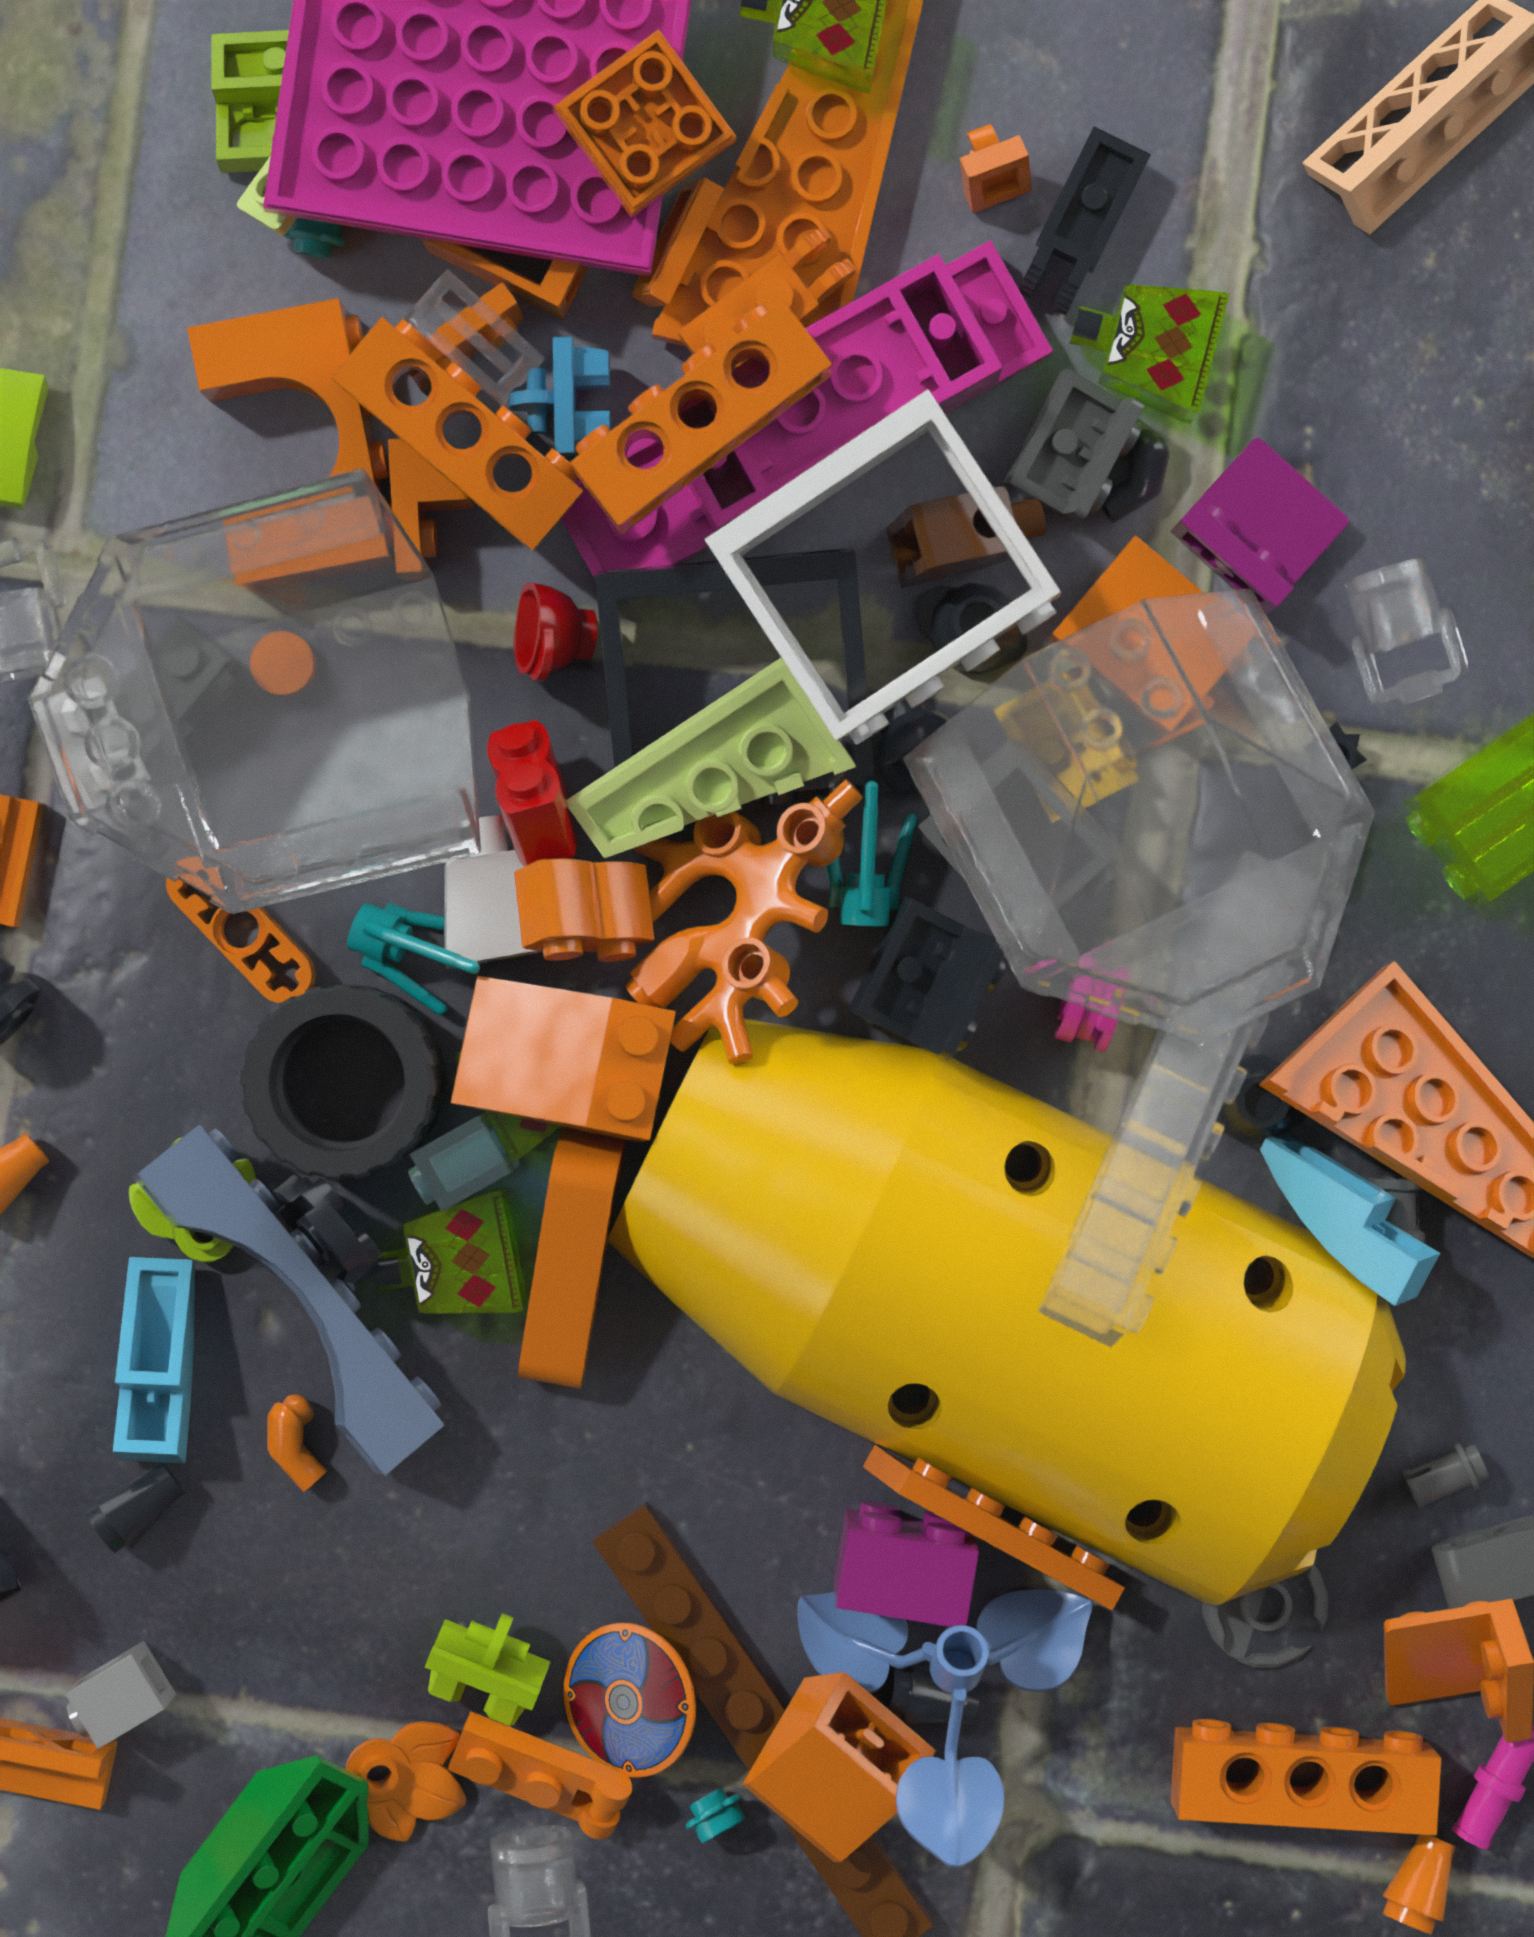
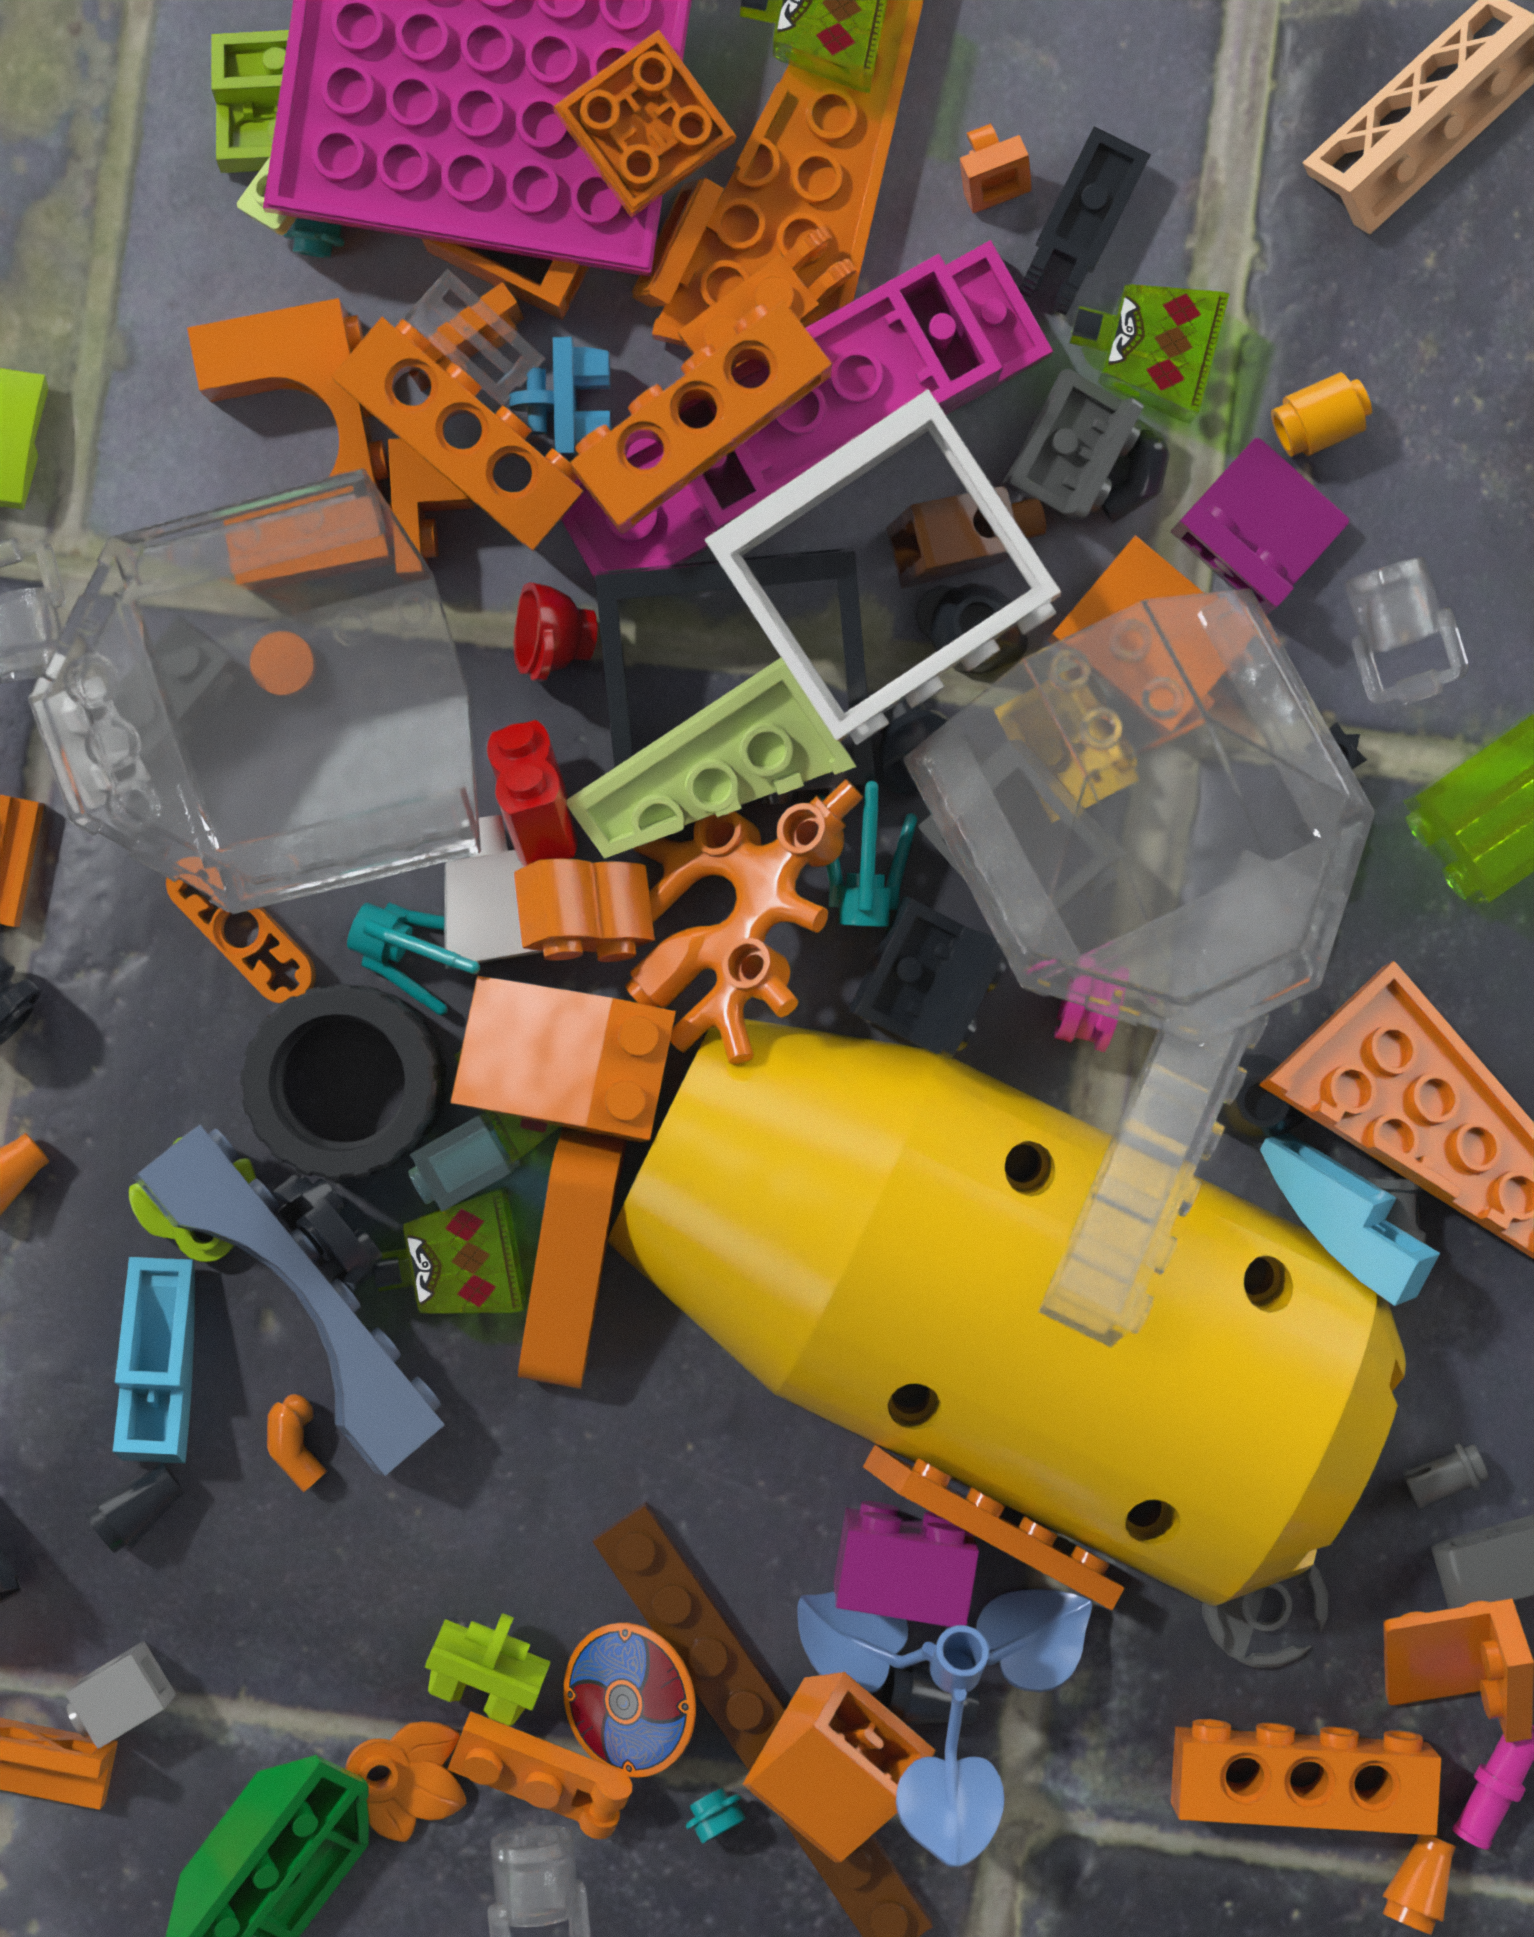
(1321, 415): none -> light orange brick

